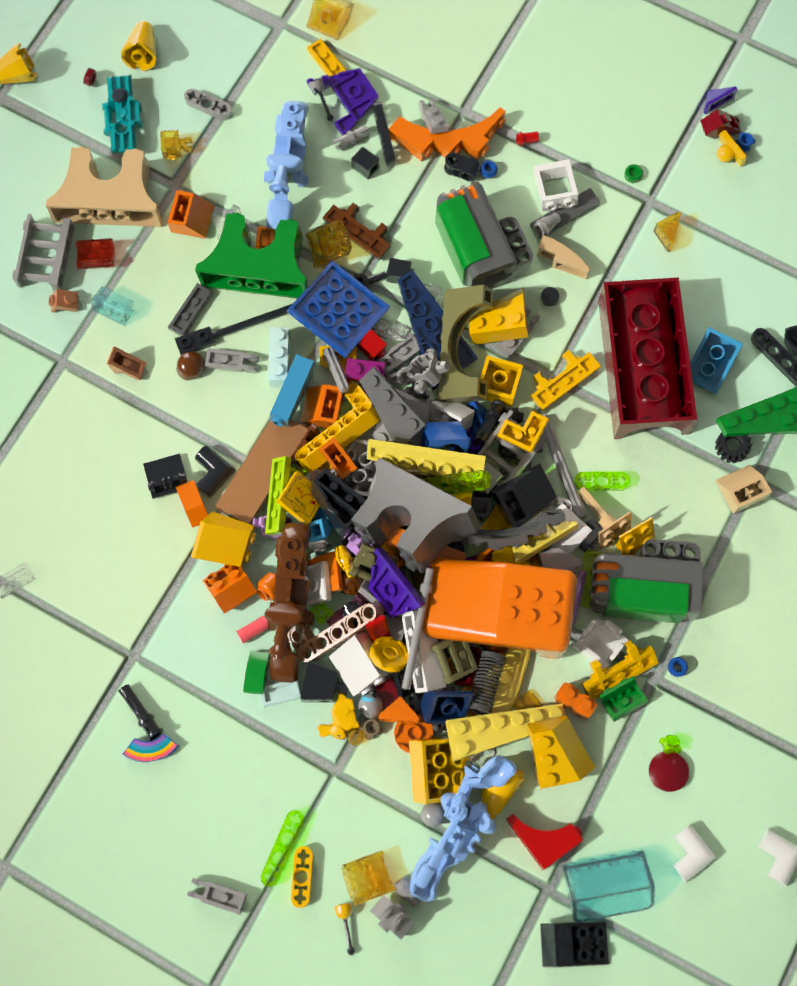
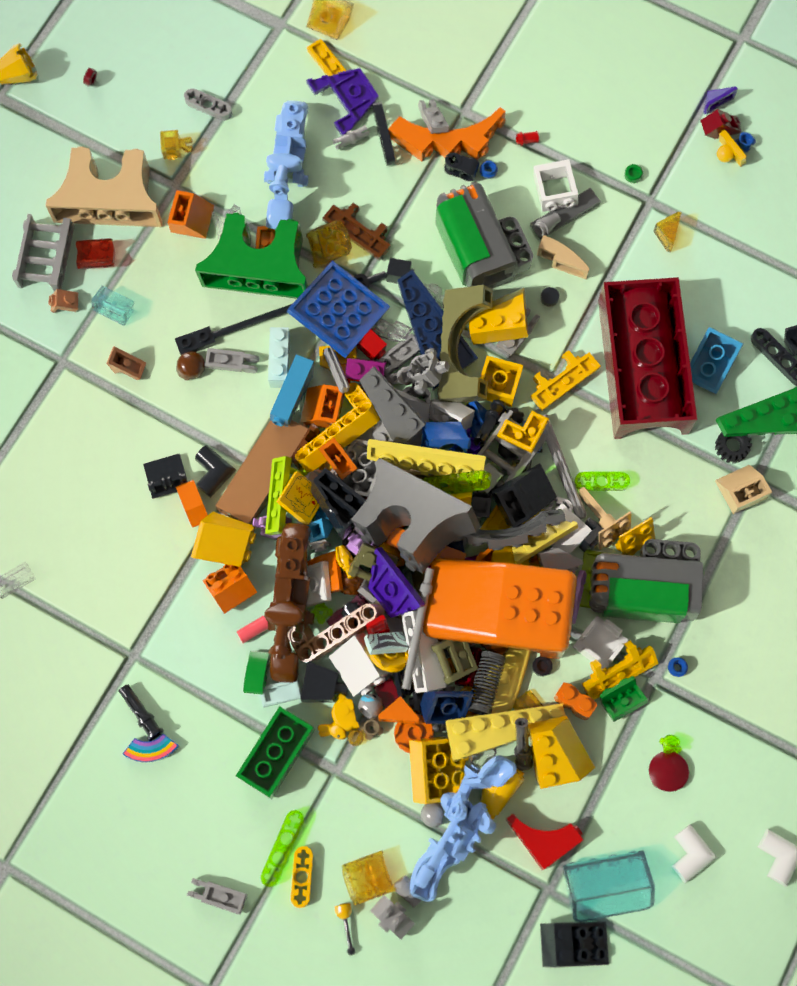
(127, 114): teal piece -> none
(140, 47): yellow cone -> none
(190, 310): dark grey tile -> none
(265, 586): orange head -> none
(275, 752): none -> green brick
(317, 86): hinge -> none
(365, 162): black panel -> none
(385, 643): none -> light aqua tile
(523, 749): none -> dark grey pin
(542, 666): none -> black tile

